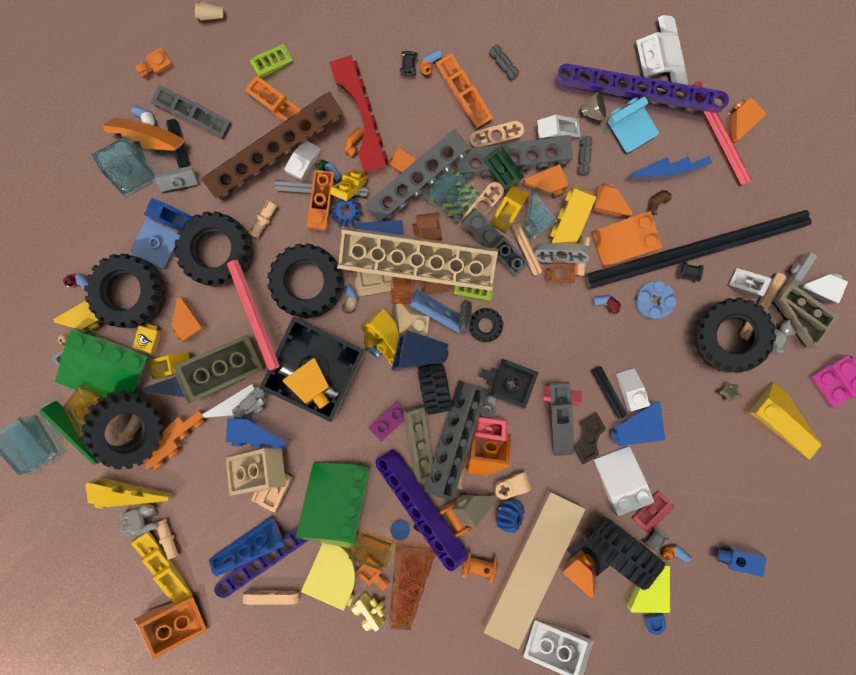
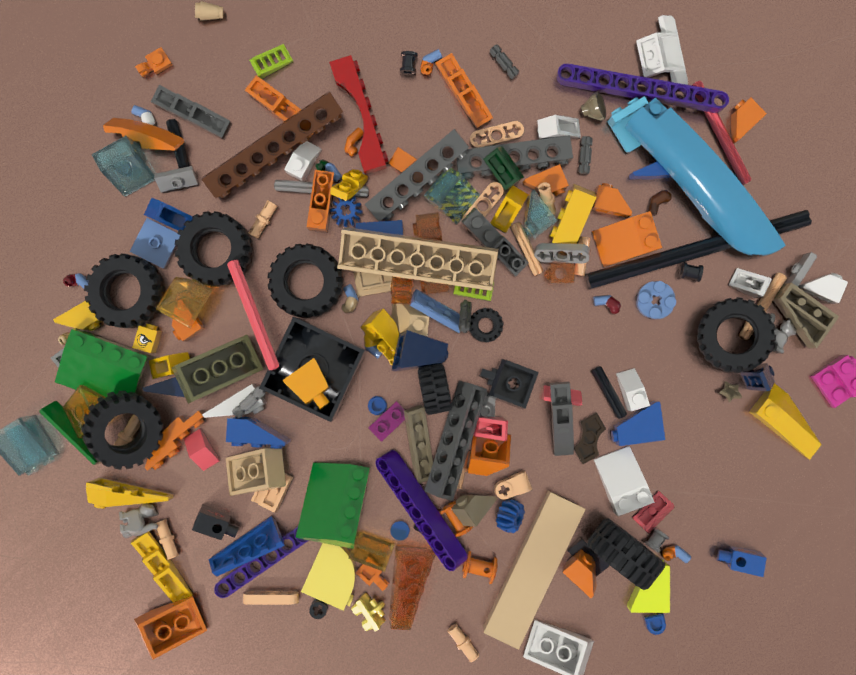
(184, 300): none -> clear yellow slope
(200, 450): none -> coral slope
(206, 521): none -> black torso
(318, 614): none -> black bush
(377, 405): none -> blue tile
(463, 642): none -> light nougat pin
(547, 196): none -> light nougat pin
(704, 179): none -> dark azure slope
(759, 378): none -> dark blue slope

